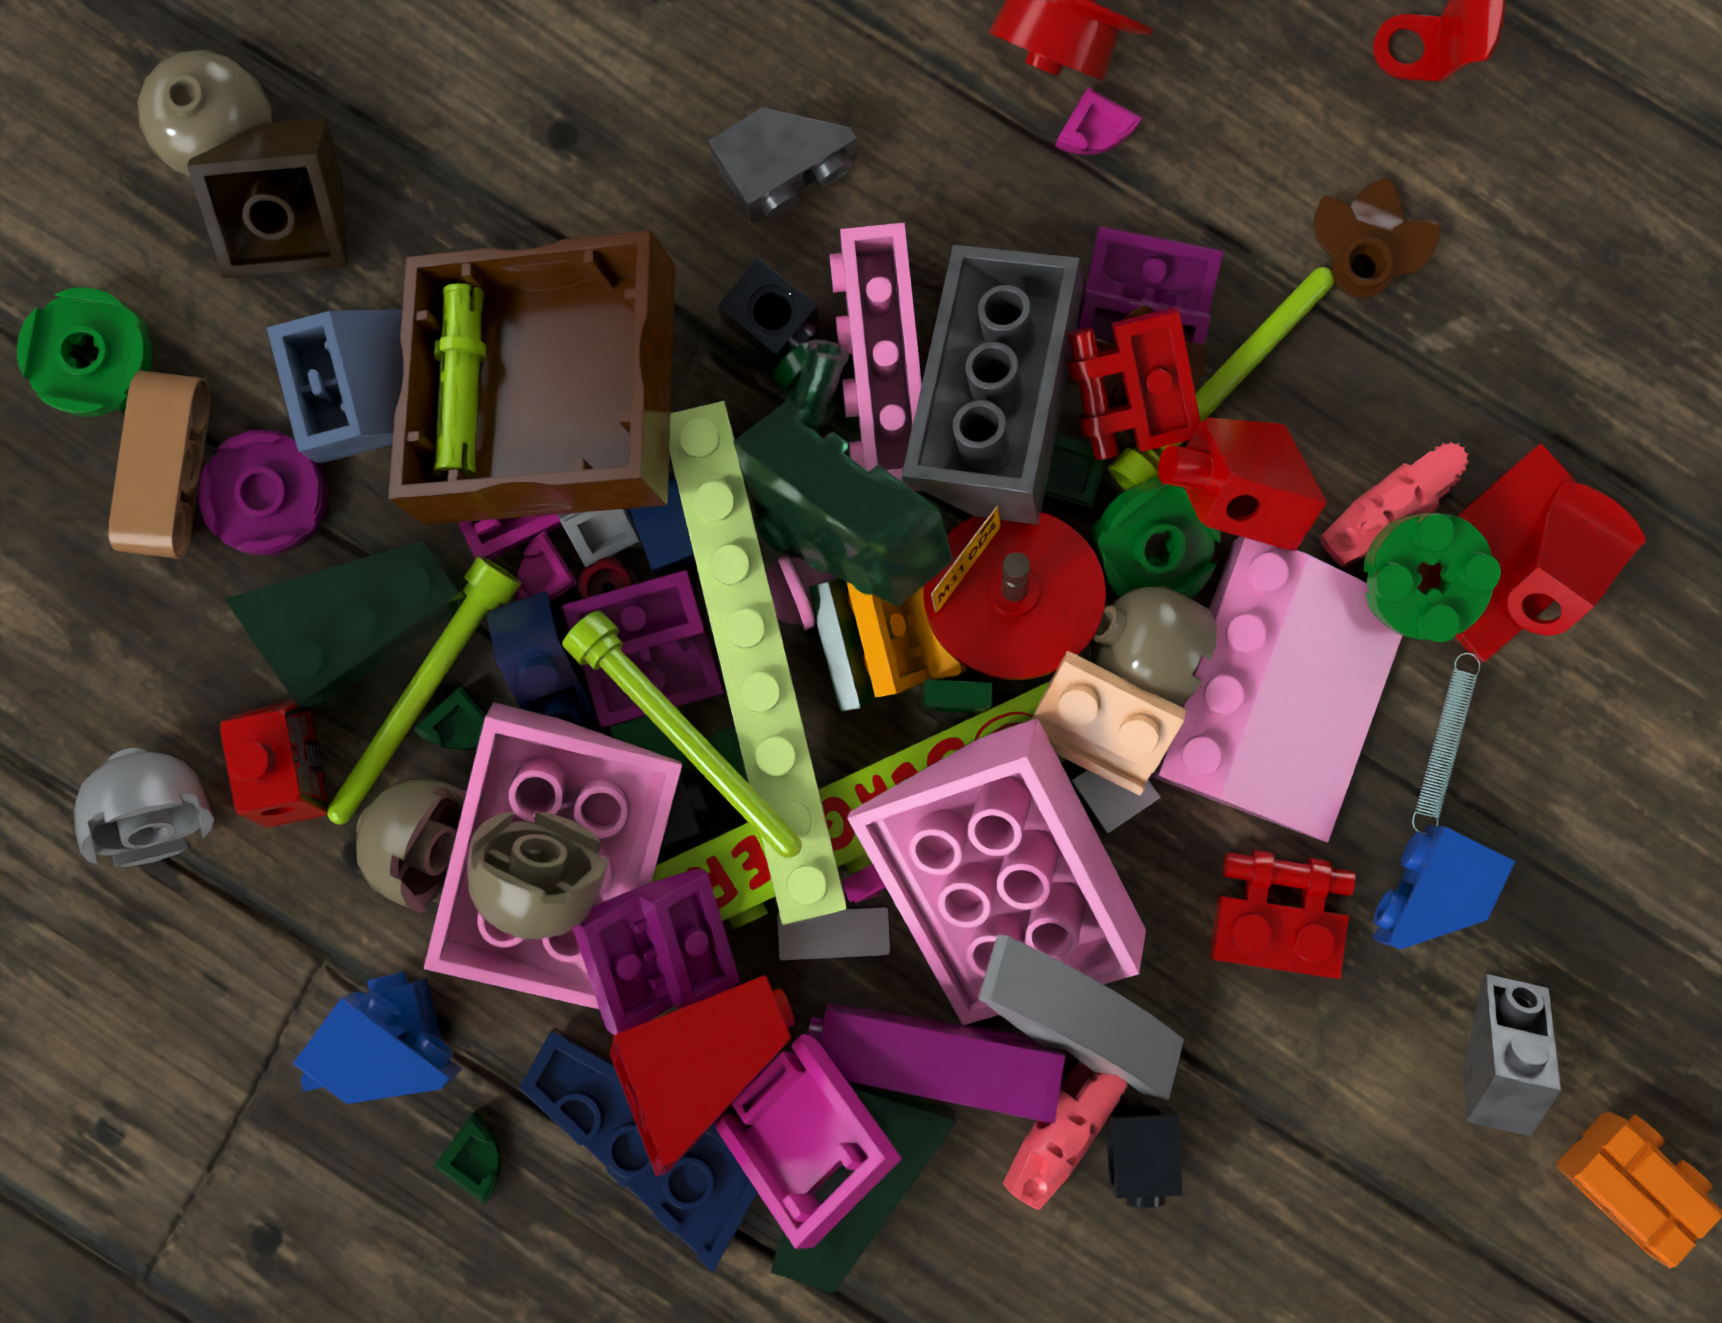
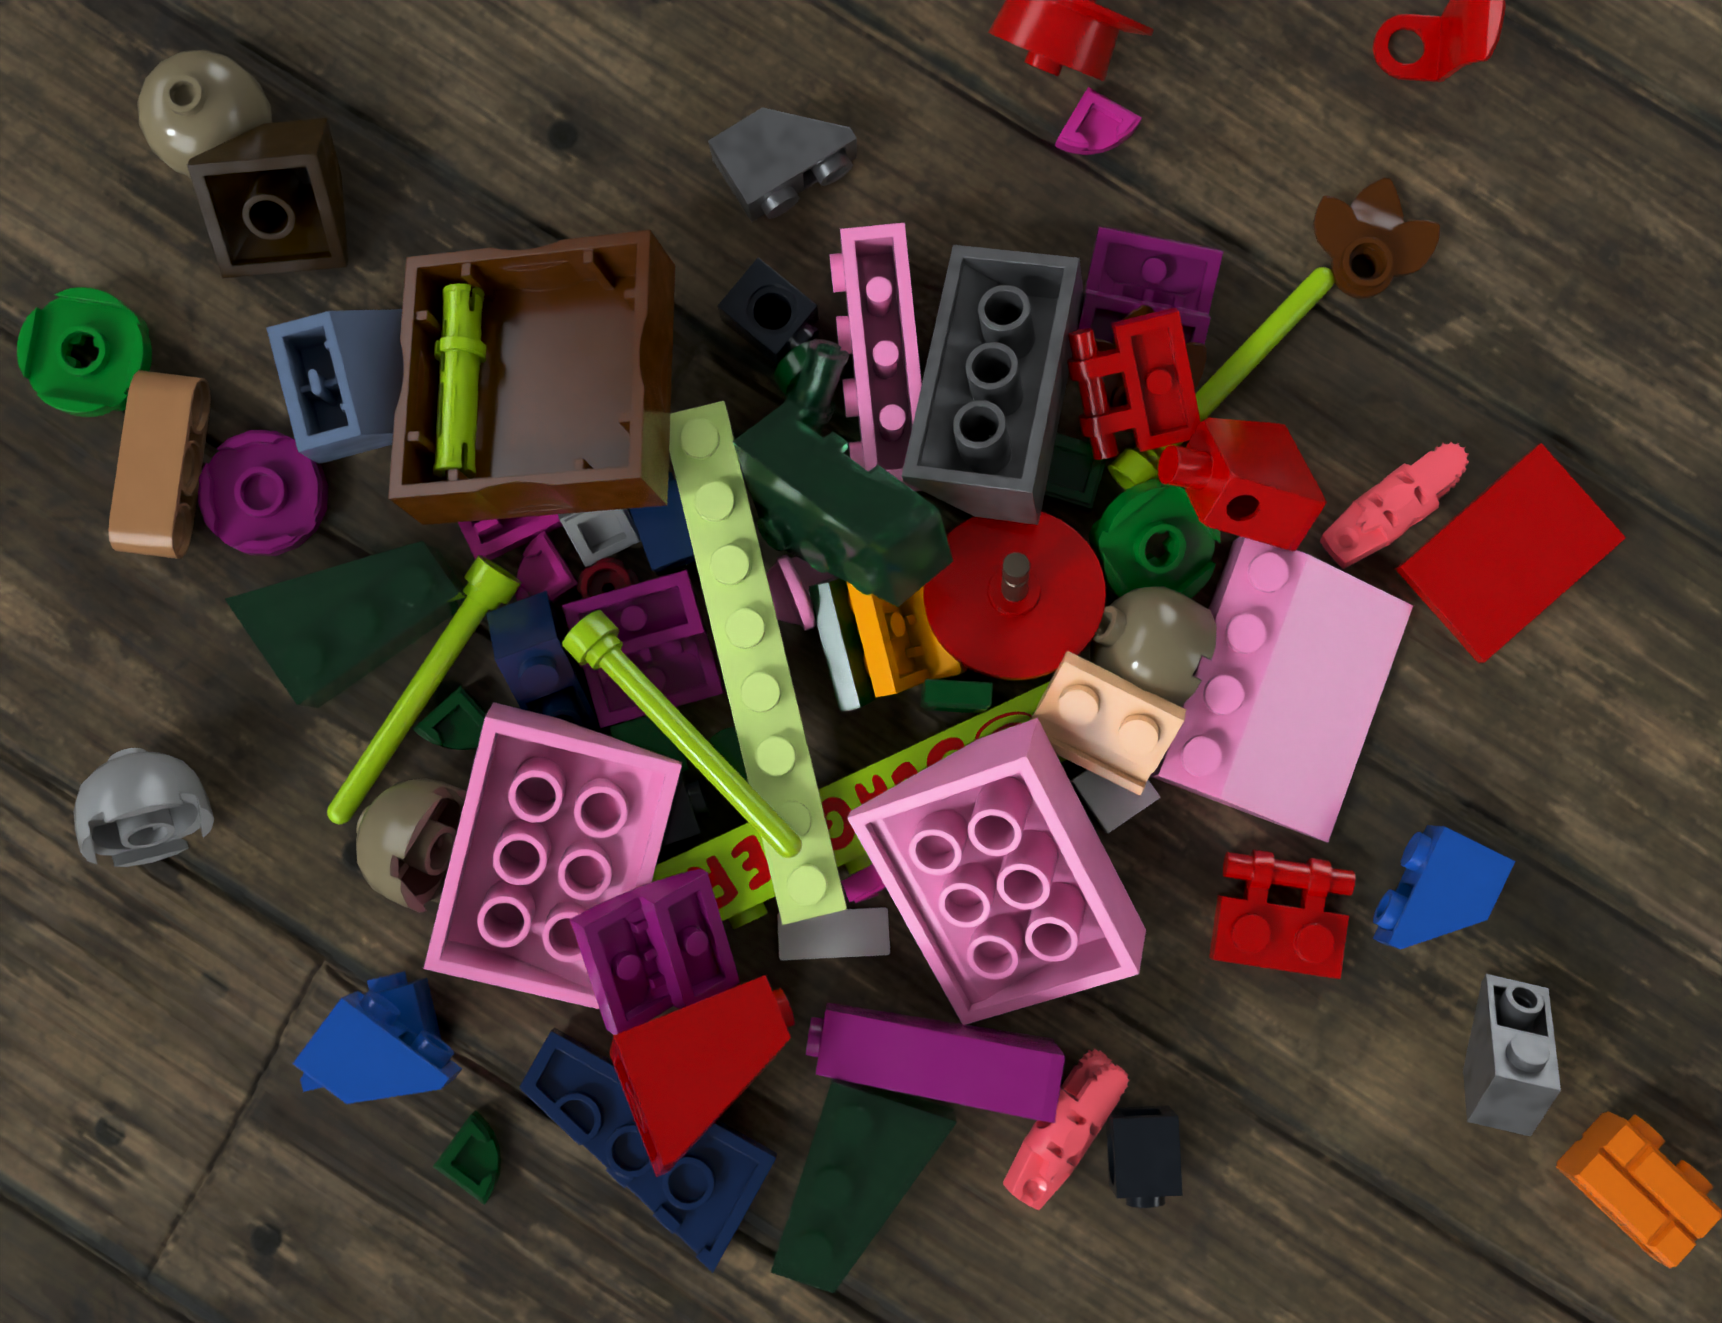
(275, 764): red torso -> none
(535, 874): dark tan cylinder -> none
(800, 1134): dark pink container -> none
(966, 559): yellow sticker -> none
(1081, 1016): light grey slope -> none
(1458, 673): light aqua piece -> none
(1465, 574): green plate -> none
(1578, 558): red piece -> none

